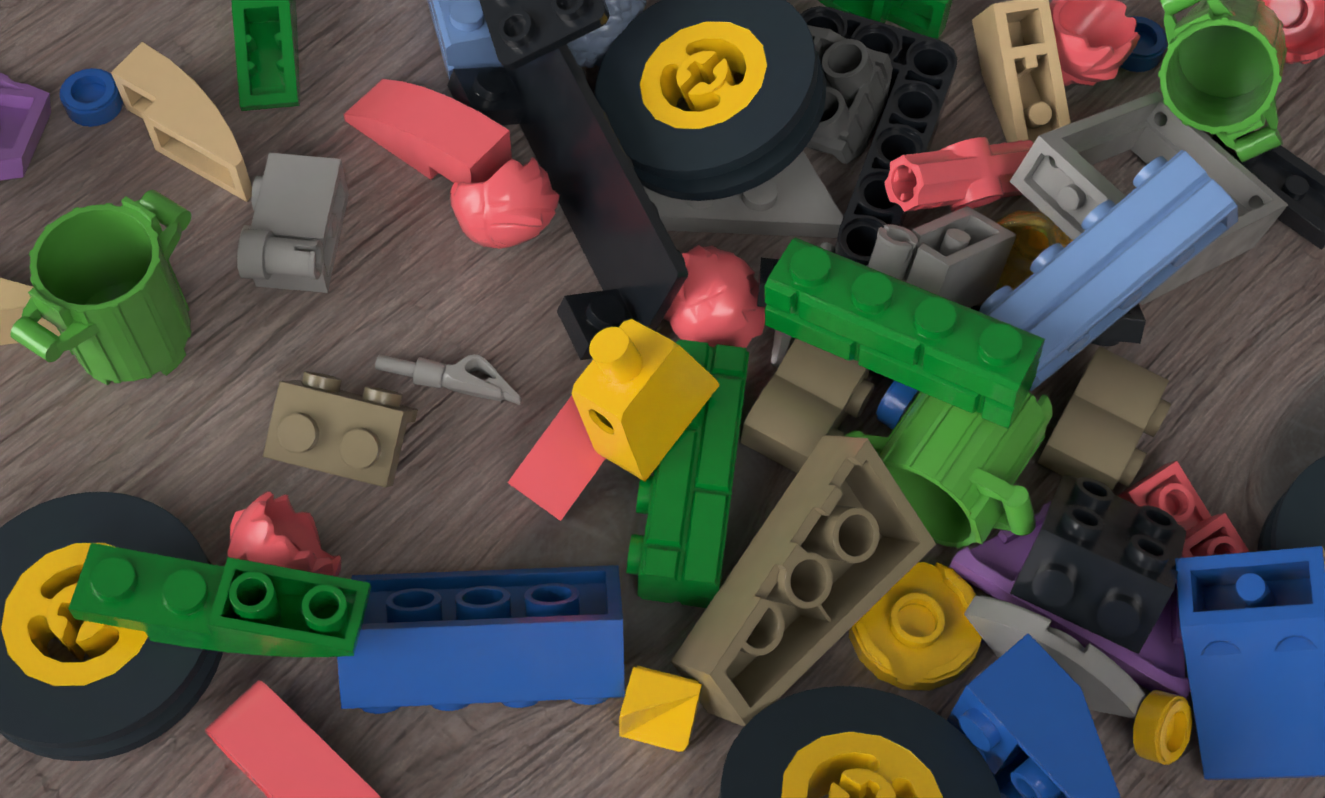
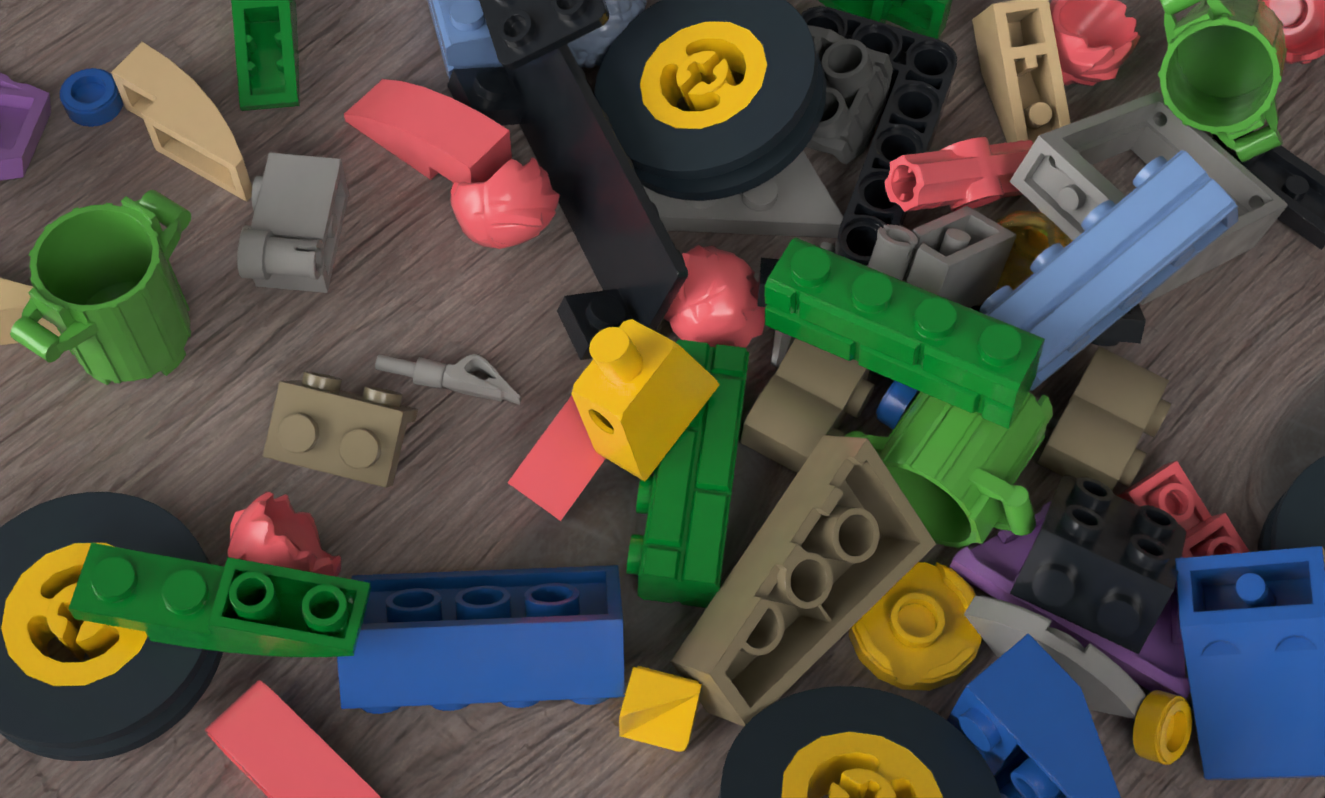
(1149, 47): blue tile -> none

